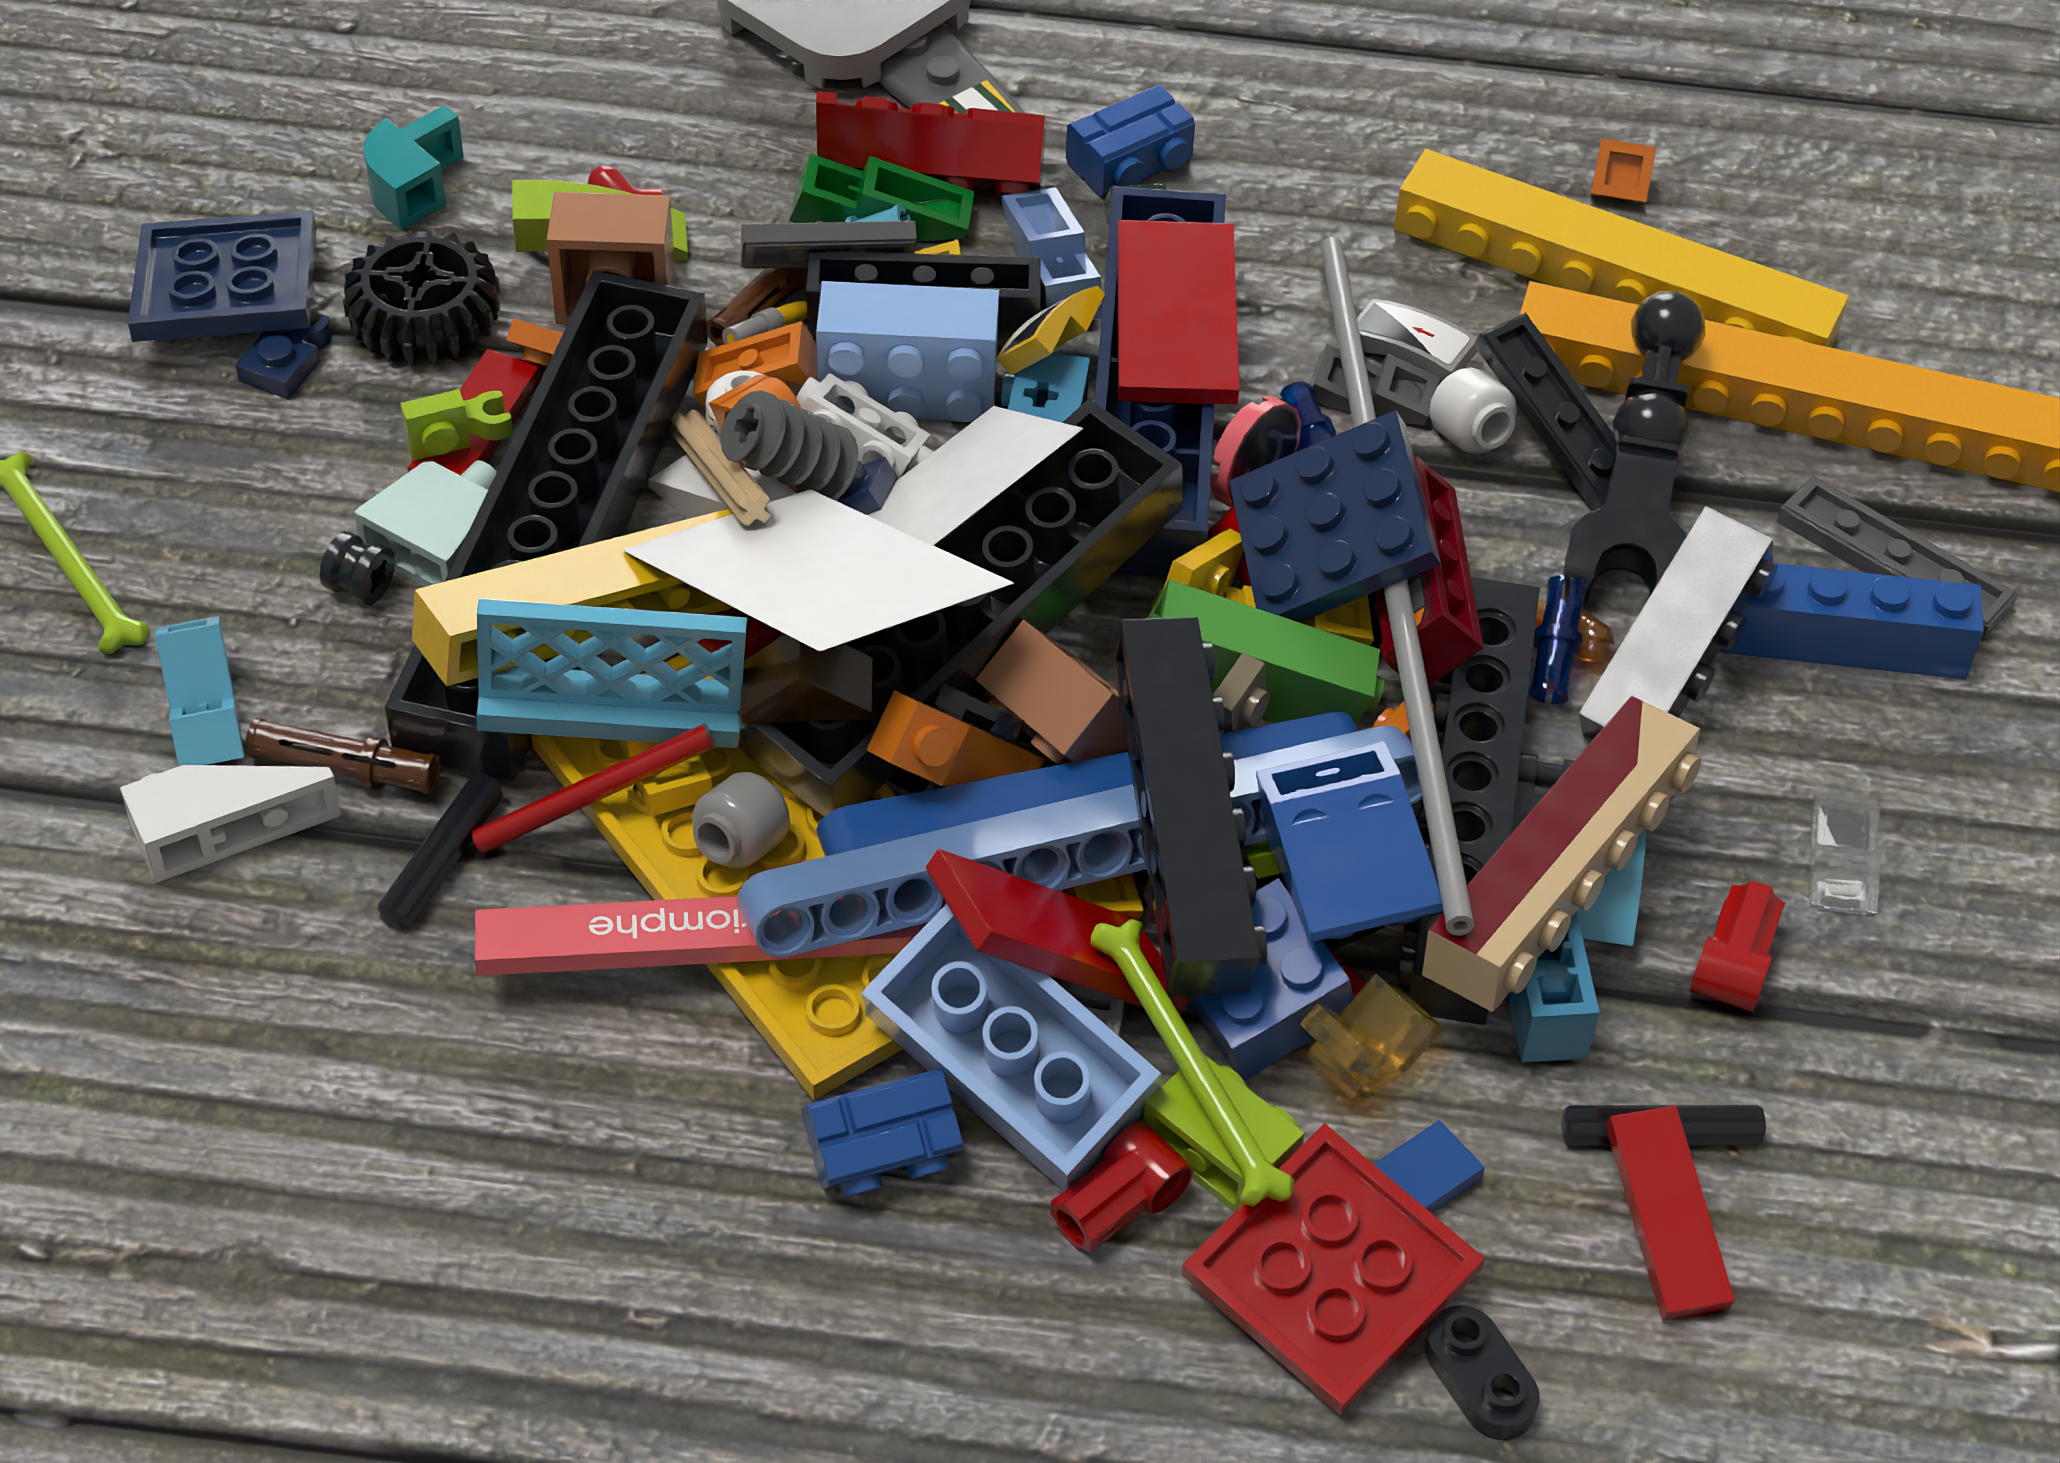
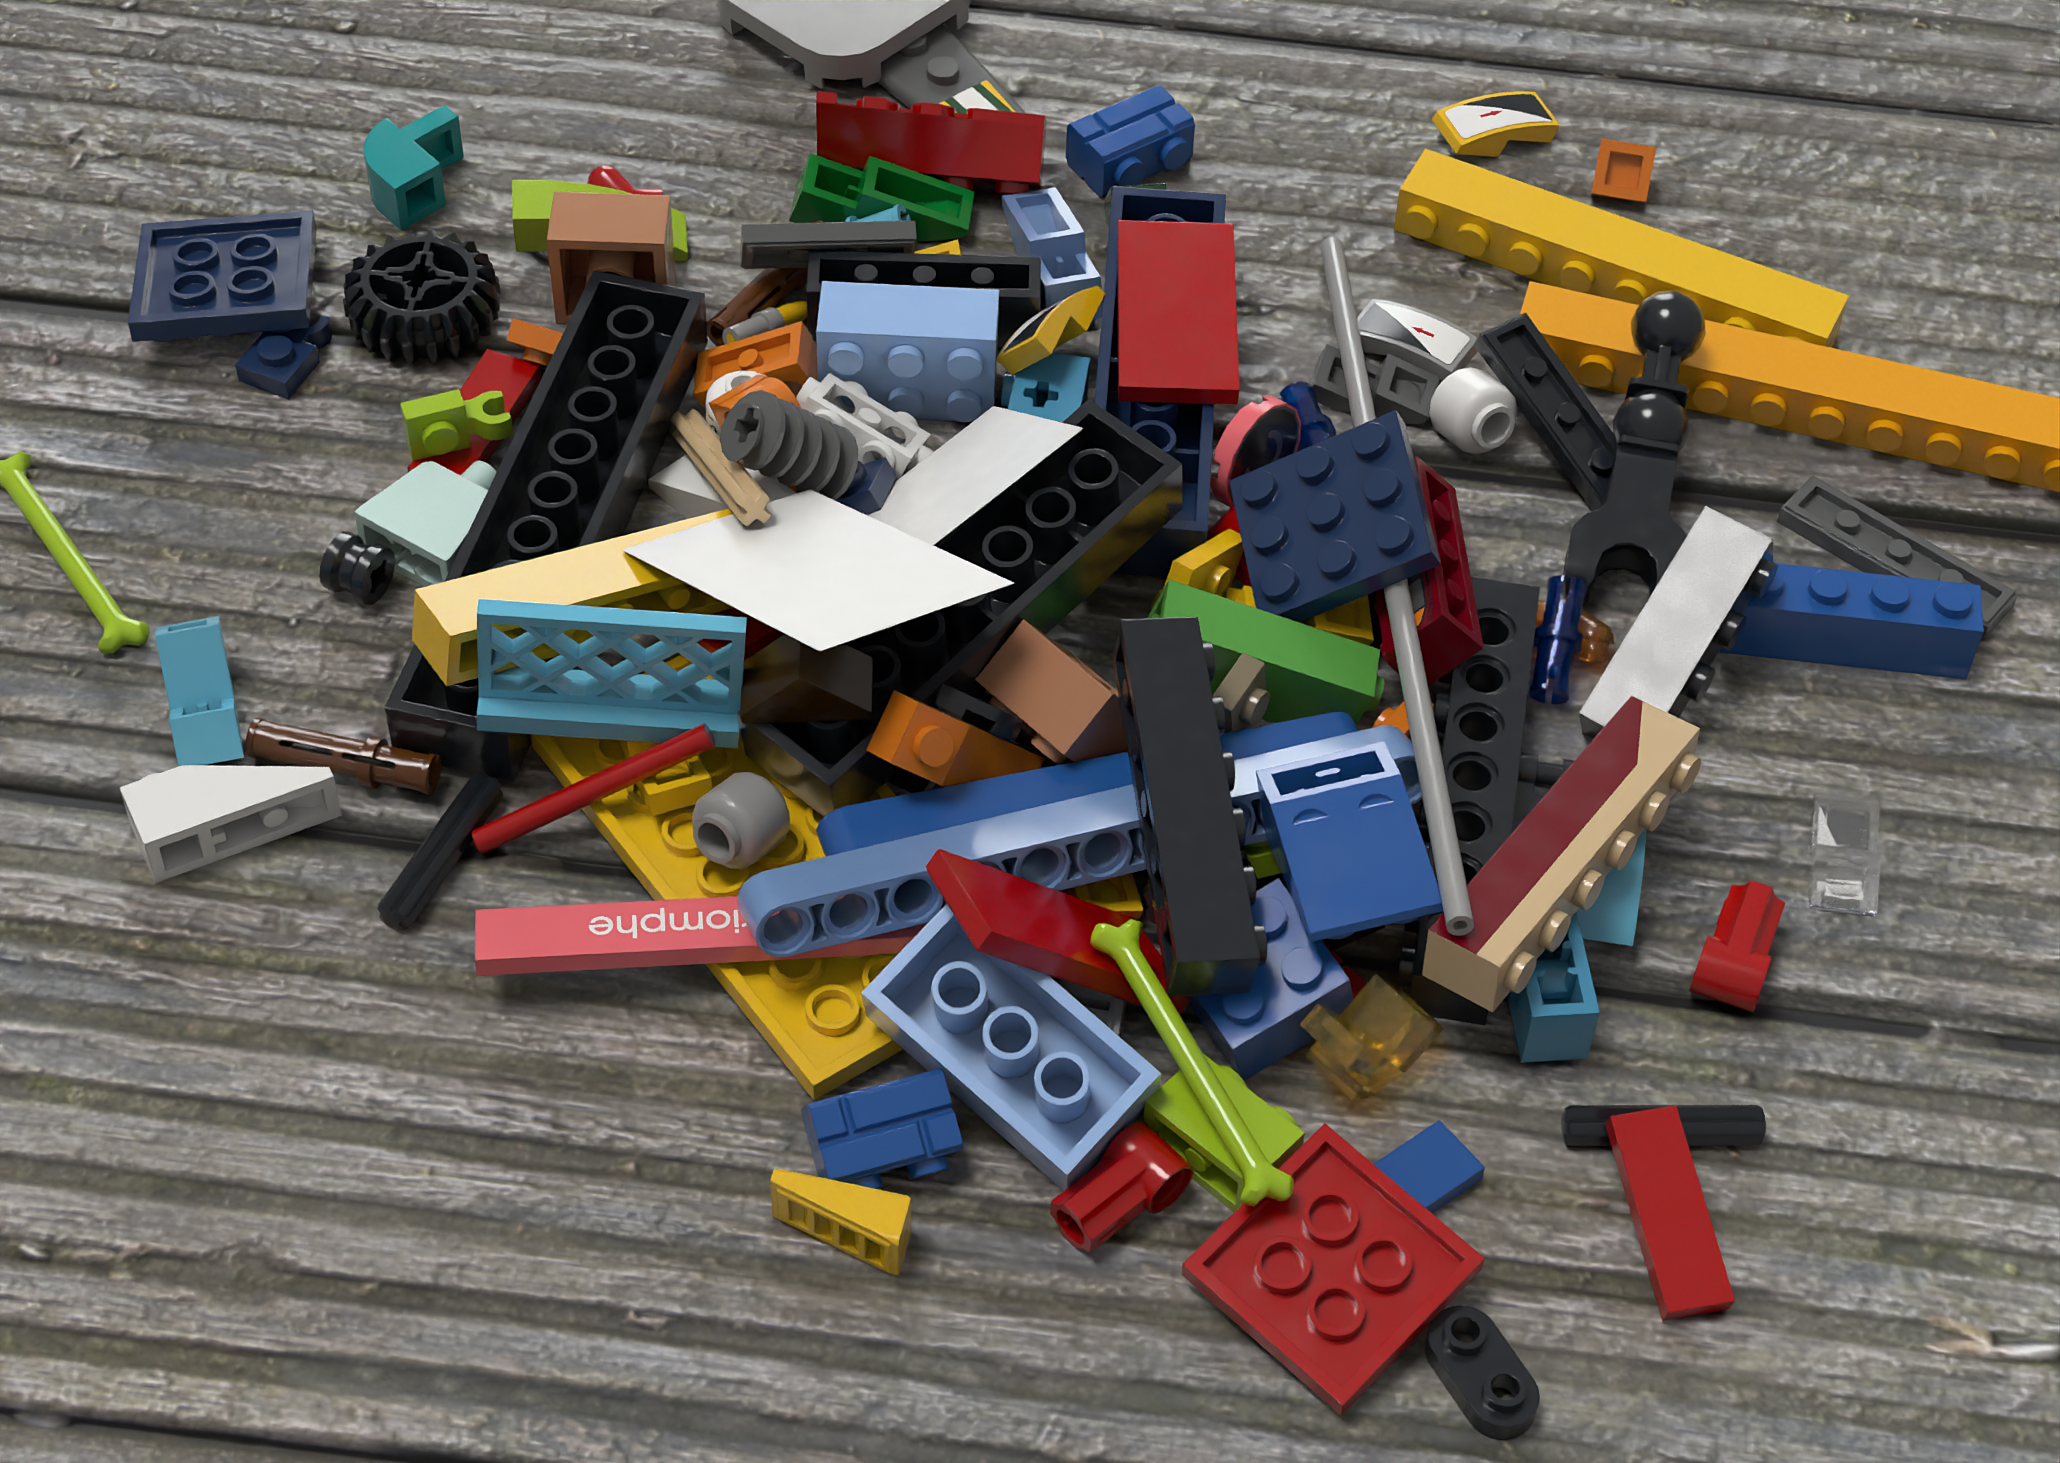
(847, 1216): none -> yellow slope
(1488, 121): none -> slope

